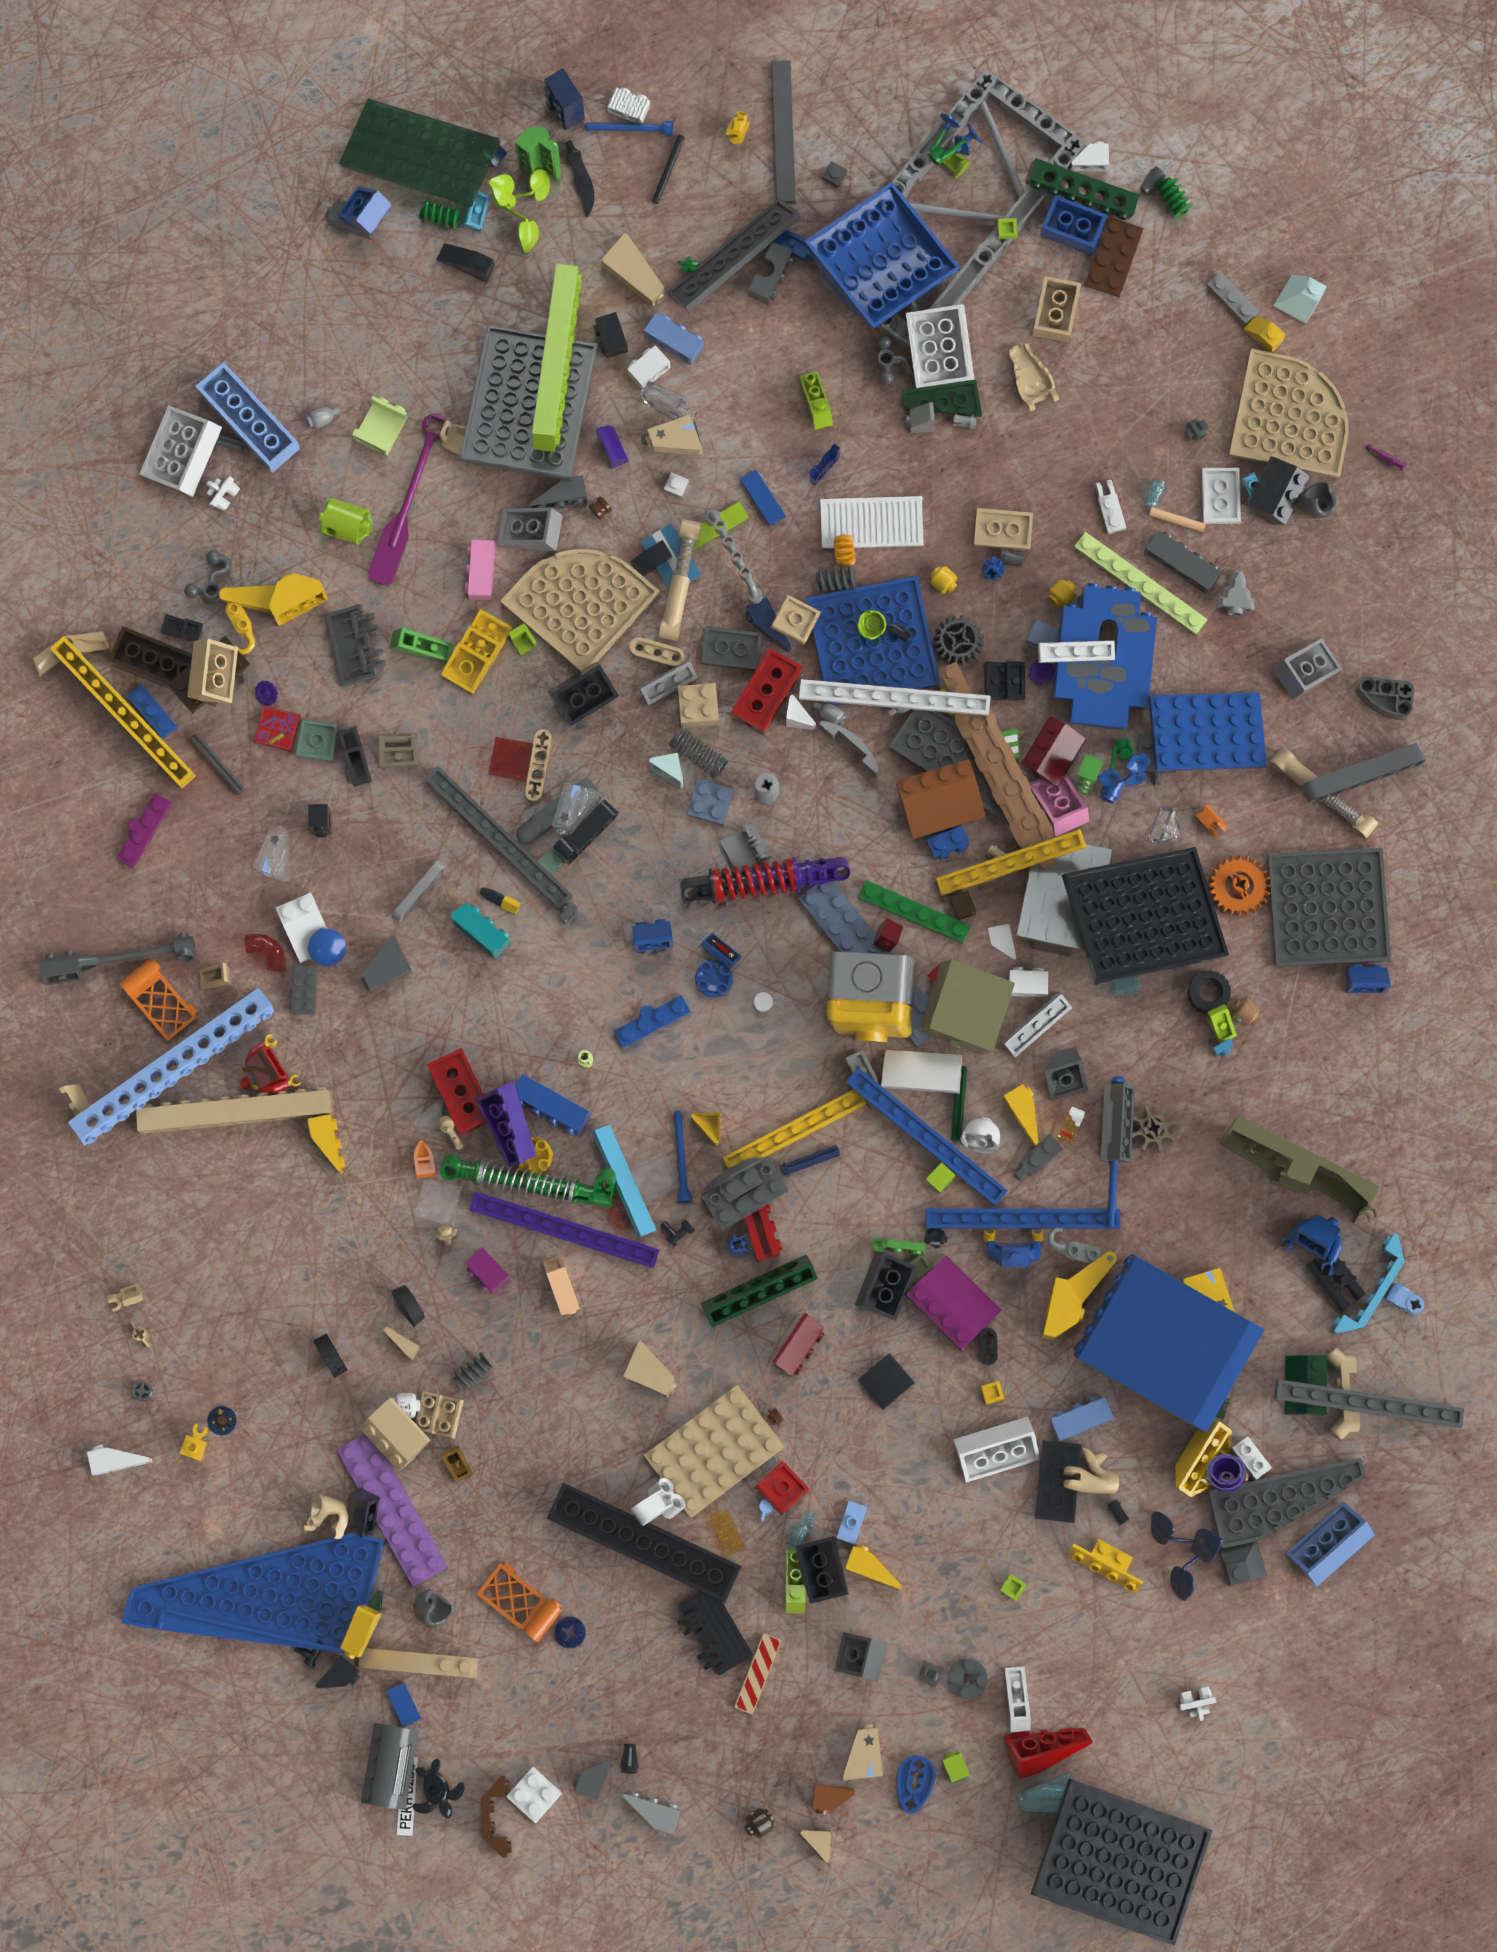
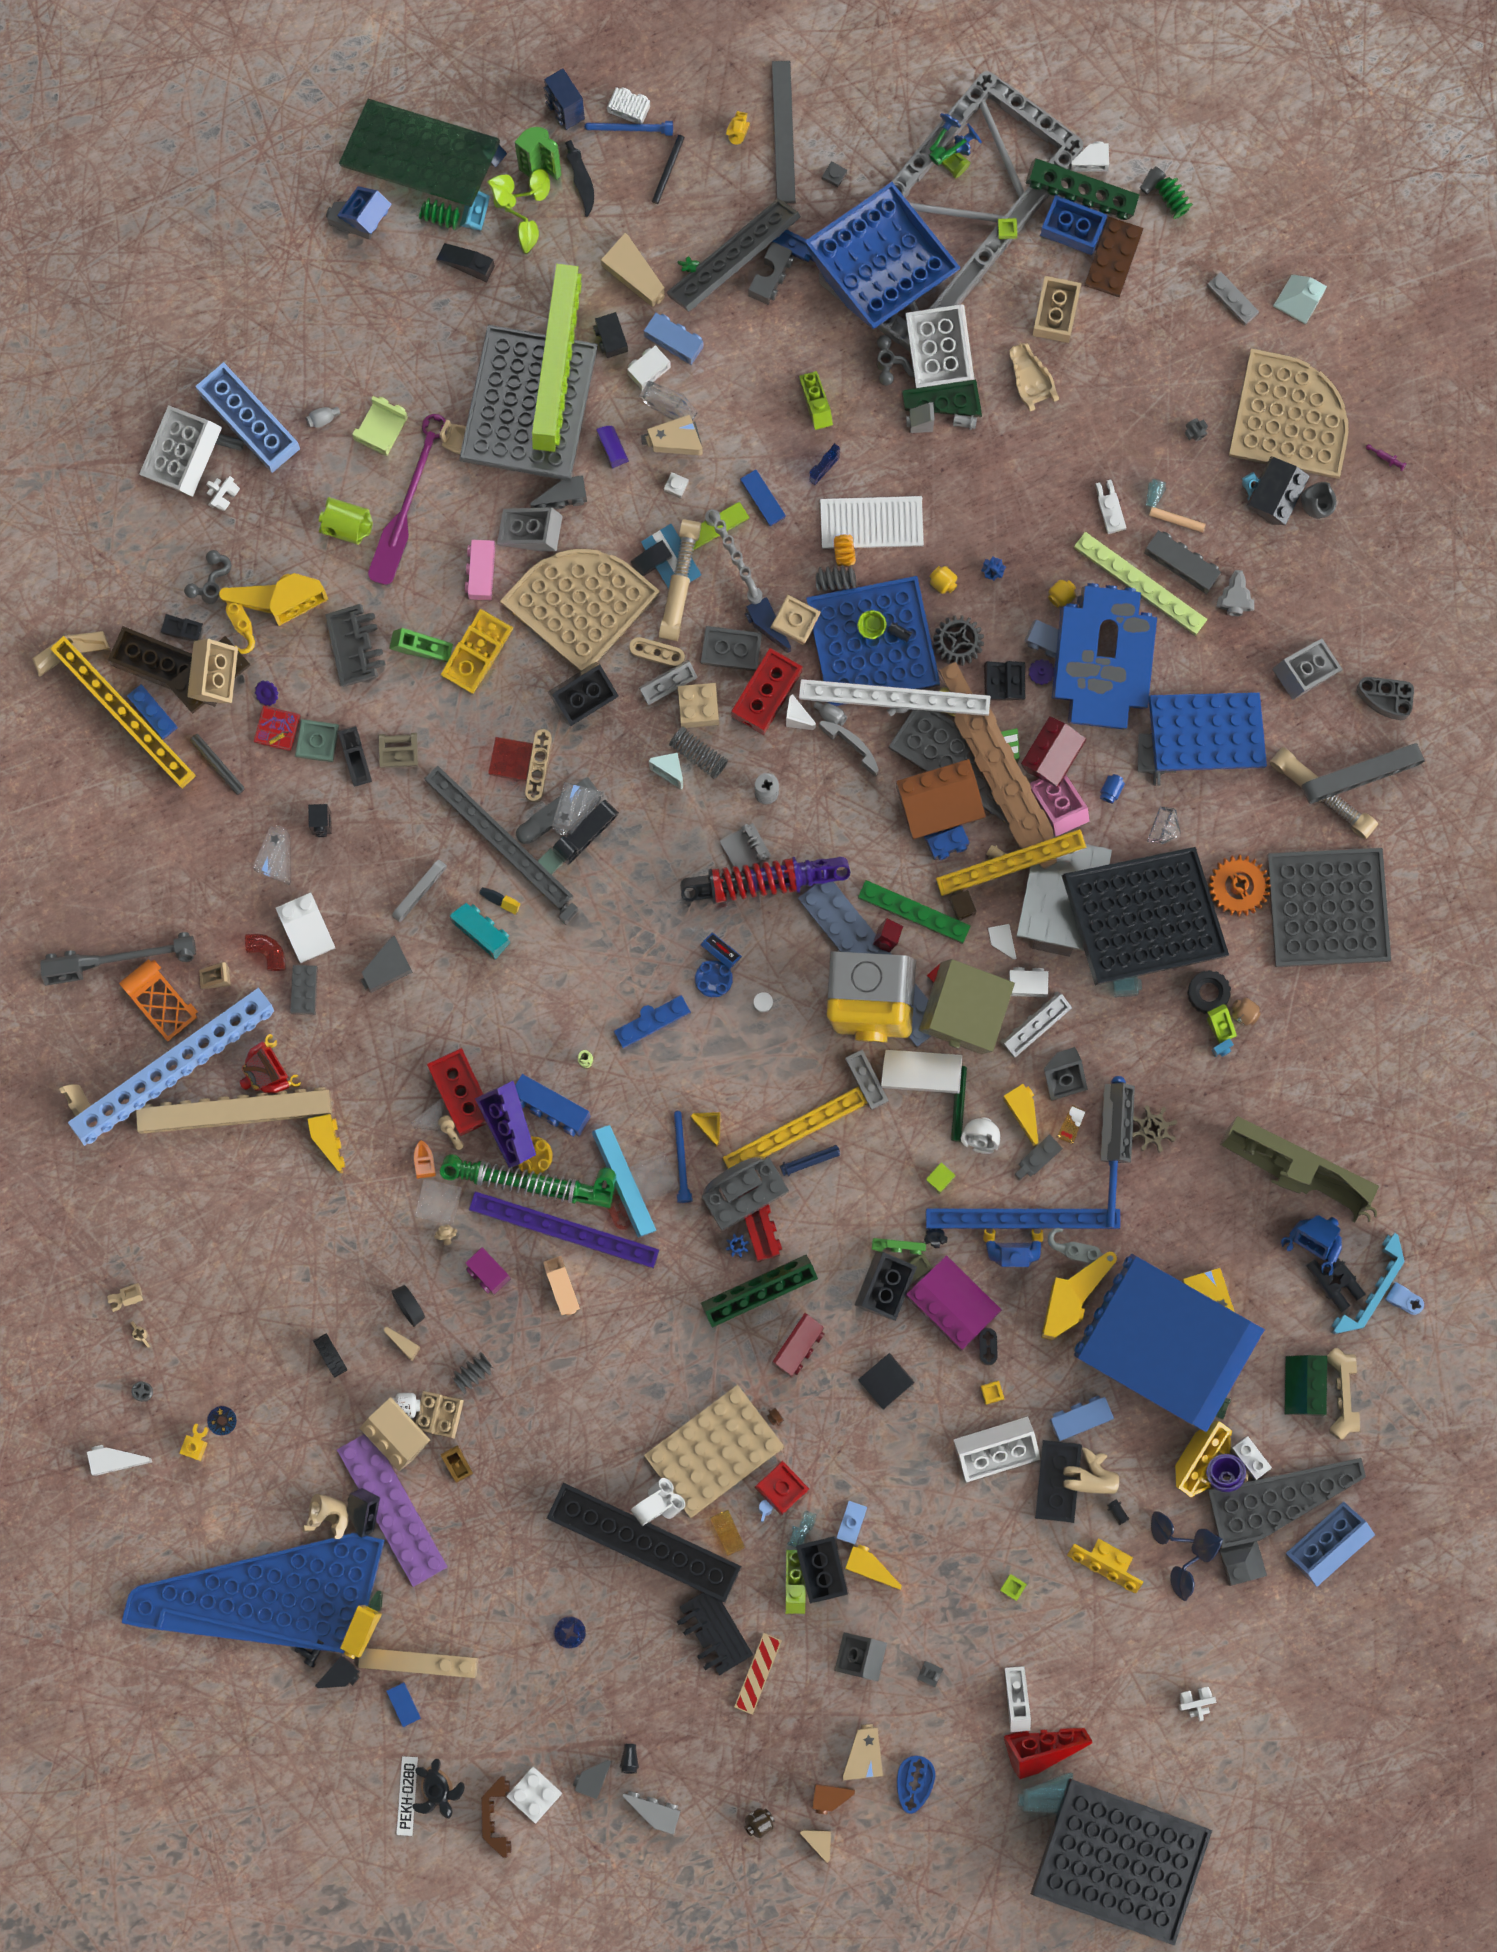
(143, 830): magenta hinge -> none
(326, 947): blue dish -> none
(389, 1766): dark grey brick -> none
(431, 1608): dark grey piece -> none
(522, 639): lime panel -> none
(542, 1614): orange piece -> none
(600, 508): reddish brown wheel -> none
(649, 1372): tan slope -> none
(652, 936): blue slope -> none
(675, 1236): black piece -> none
(710, 802): sand blue plate -> none
(926, 1136): blue plate -> none
(955, 1766): lime brick -> none
(956, 1678): dark grey plate -> none
(1003, 529): tan plate -> none
(1011, 557): dark grey pin -> none
(1076, 651): white tile -> none
(1088, 774): bright green brick -> none
(1135, 763): blue plant -> none
(1210, 819): orange piece -> none
(1220, 496): white tile -> none
(1265, 333): yellow slope -> none
(1367, 979): blue slope -> none
(1369, 1403): dark grey plate -> none

